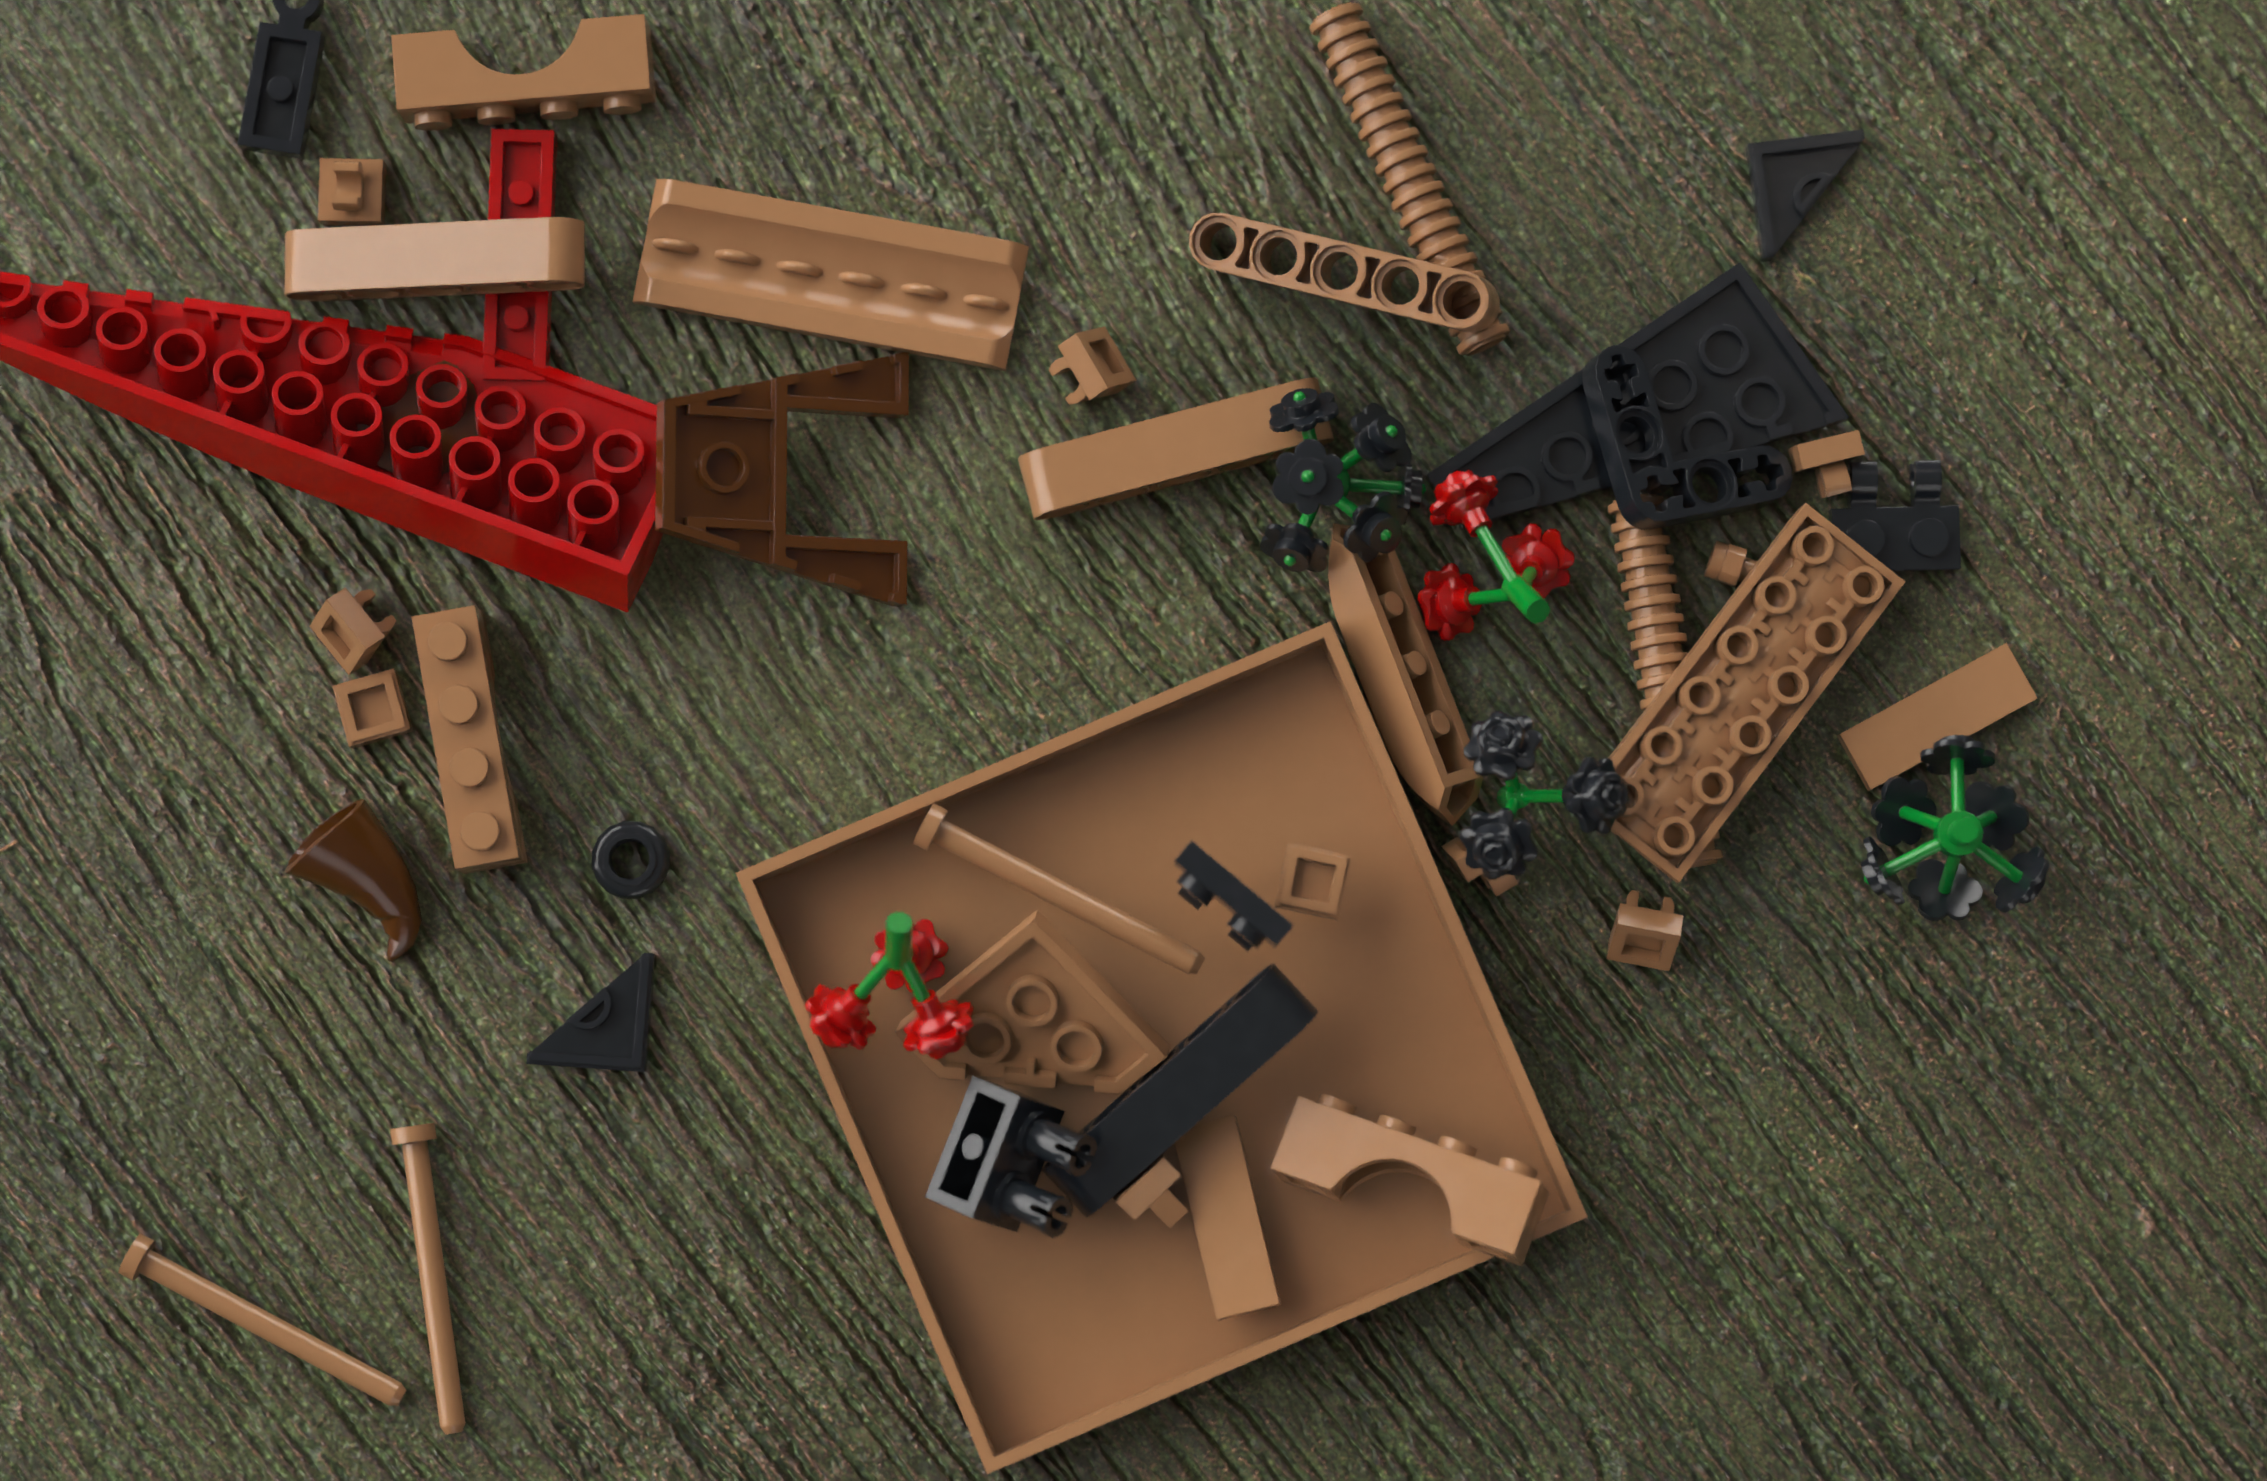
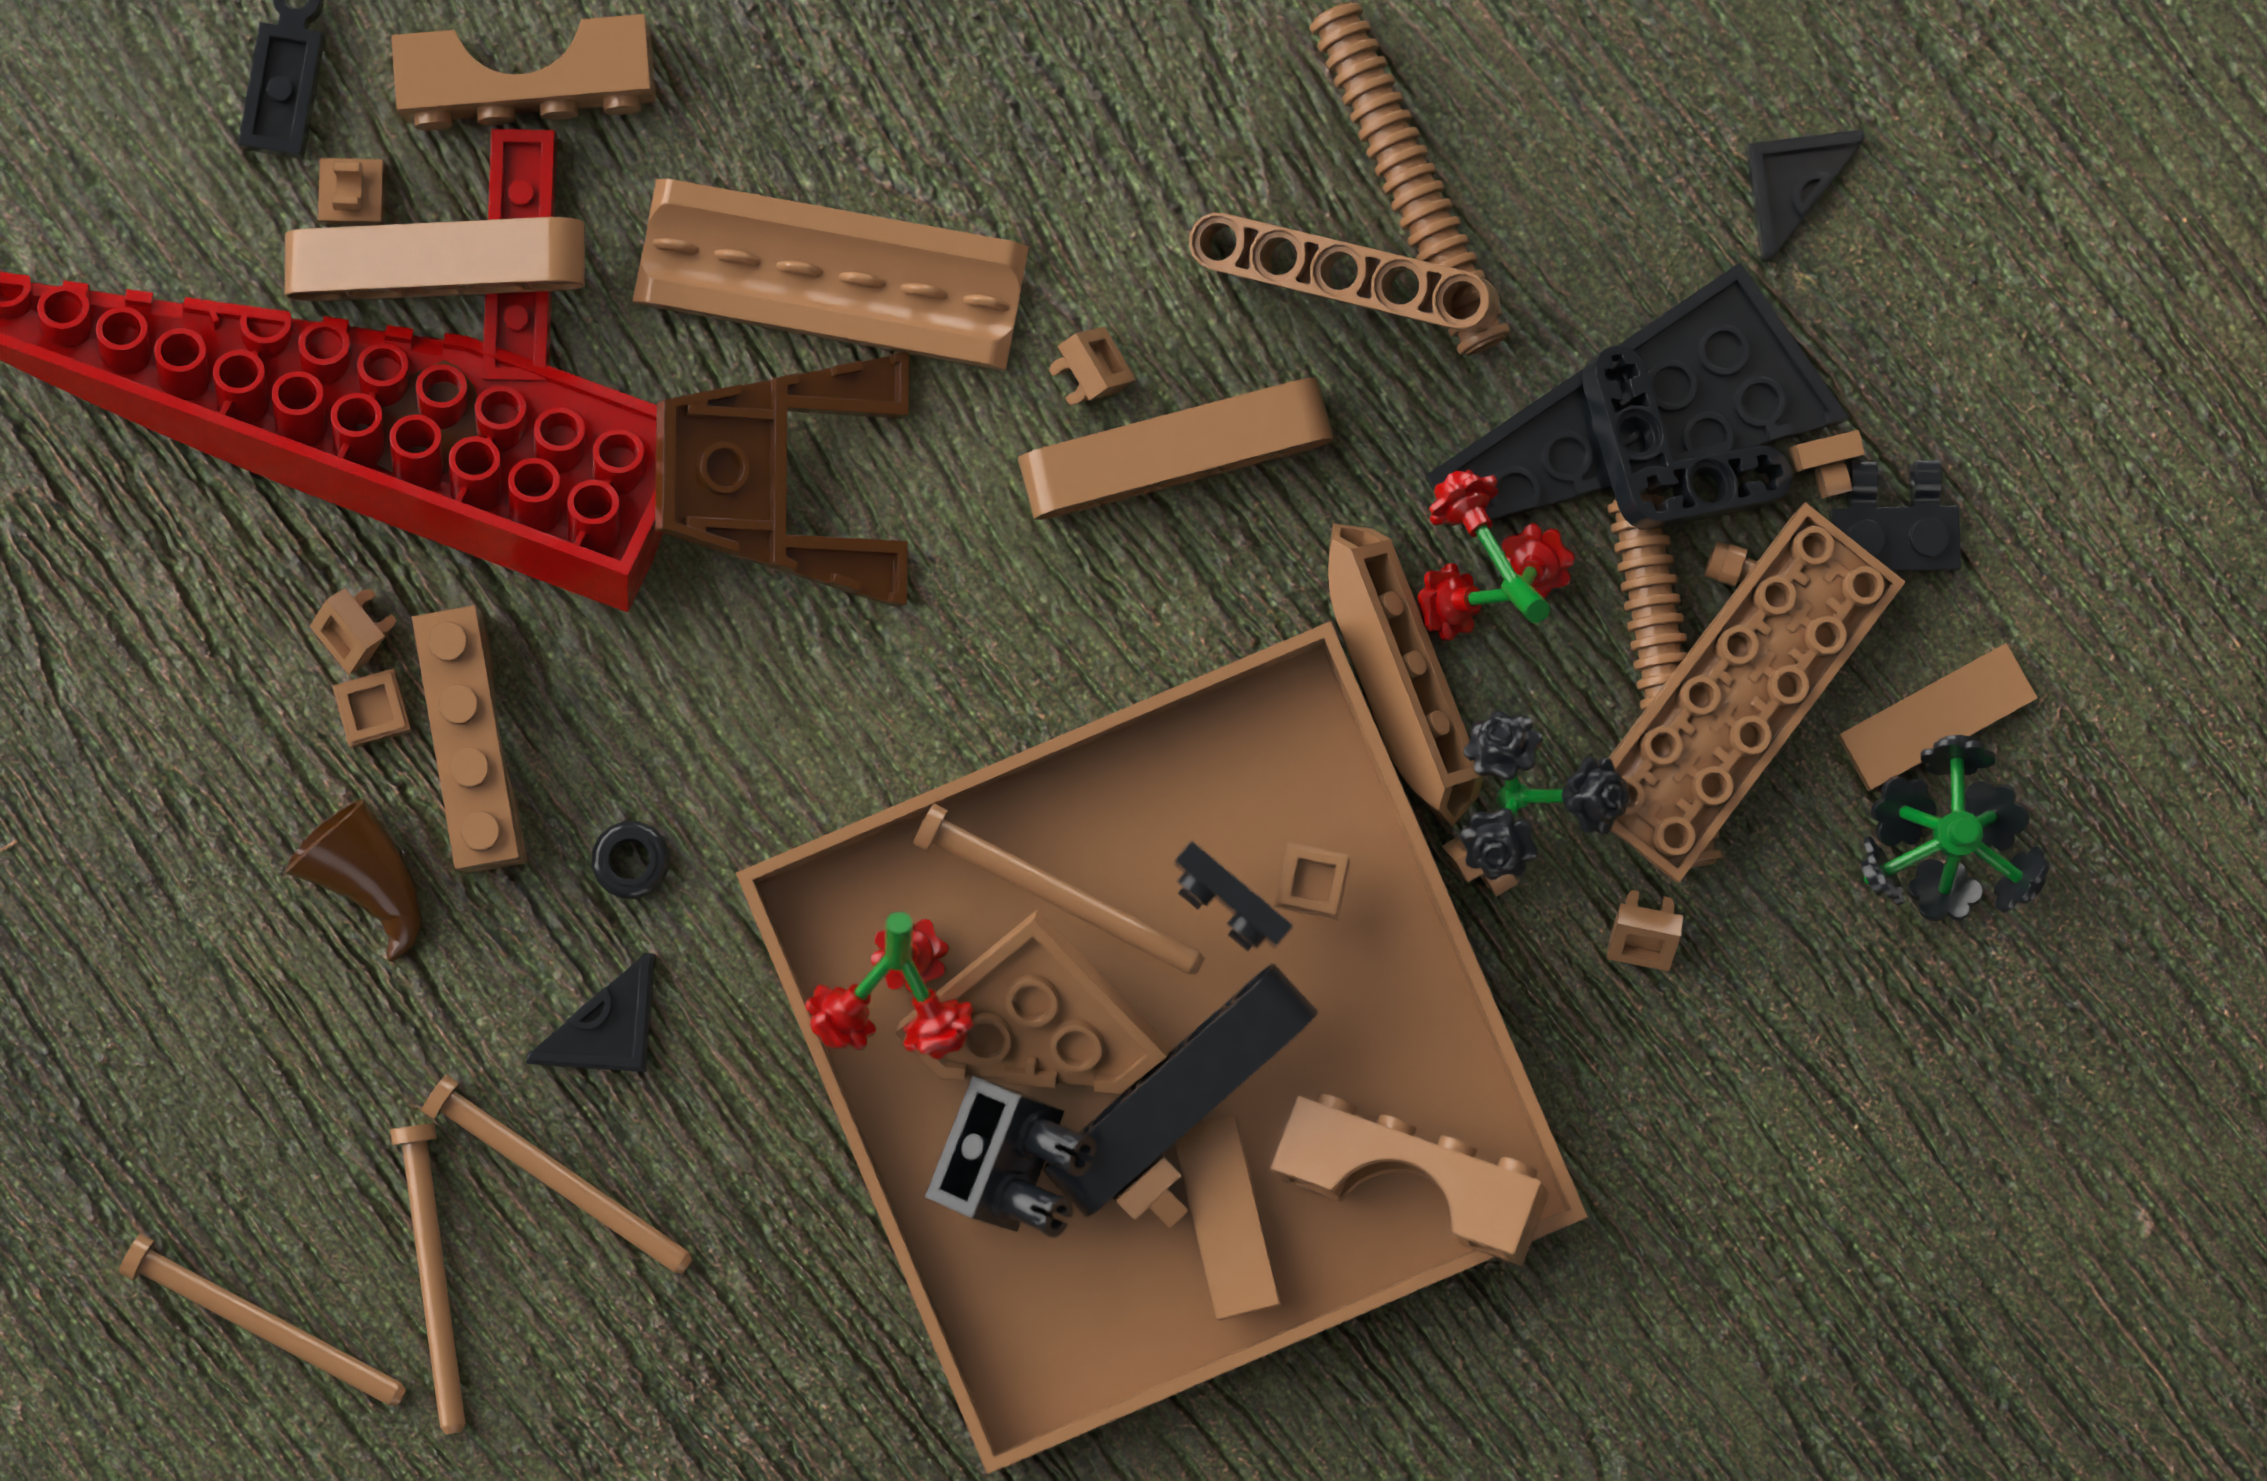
(555, 1175): none -> medium nougat bar
(1321, 479): black plant -> none

